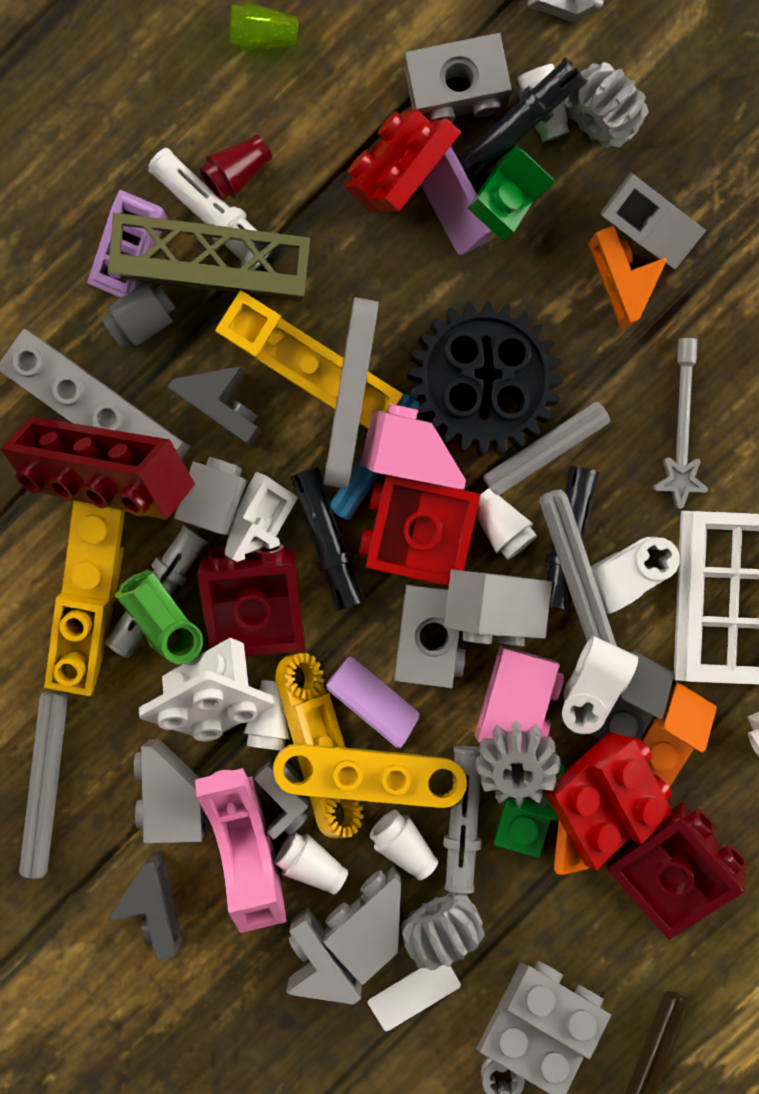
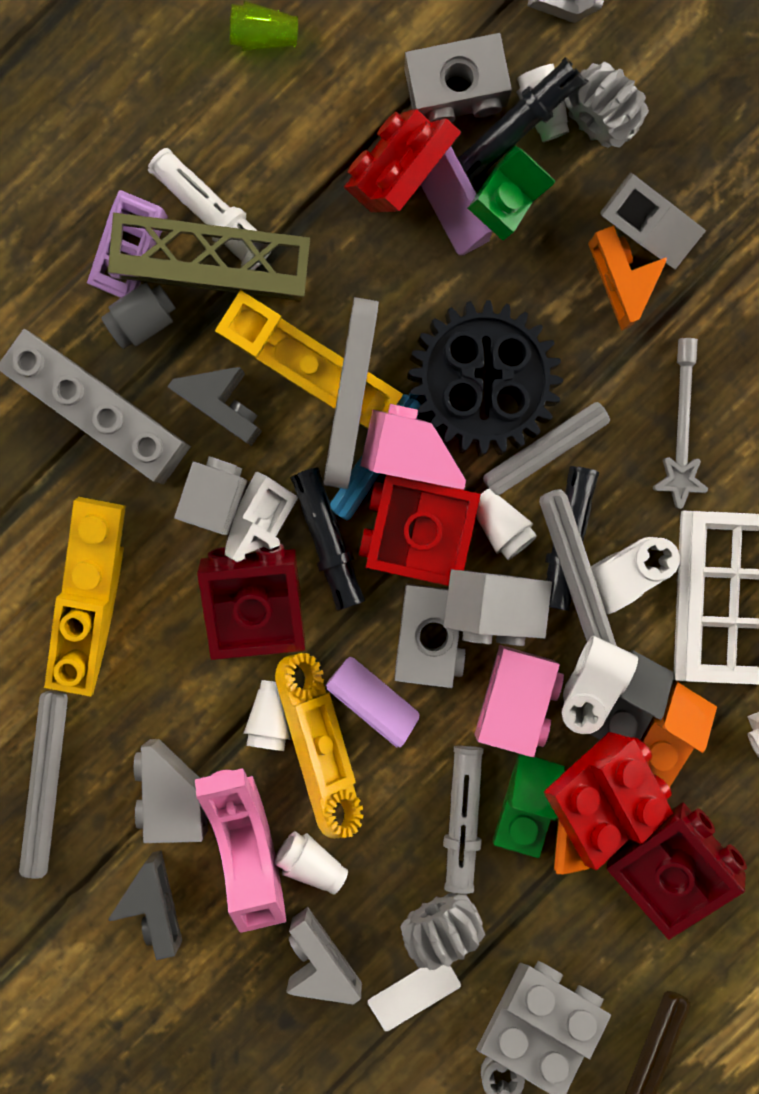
(99, 466): dark red brick -> none
(158, 617): bright green piece -> none
(188, 544): light grey pin -> none
(208, 694): white bracket -> none
(235, 166): dark red cone -> none
(293, 805): light grey bracket -> none
(367, 930): light grey slope -> none
(370, 775): yellow plate -> none
(402, 843): white cone -> none
(521, 780): light grey gear -> none

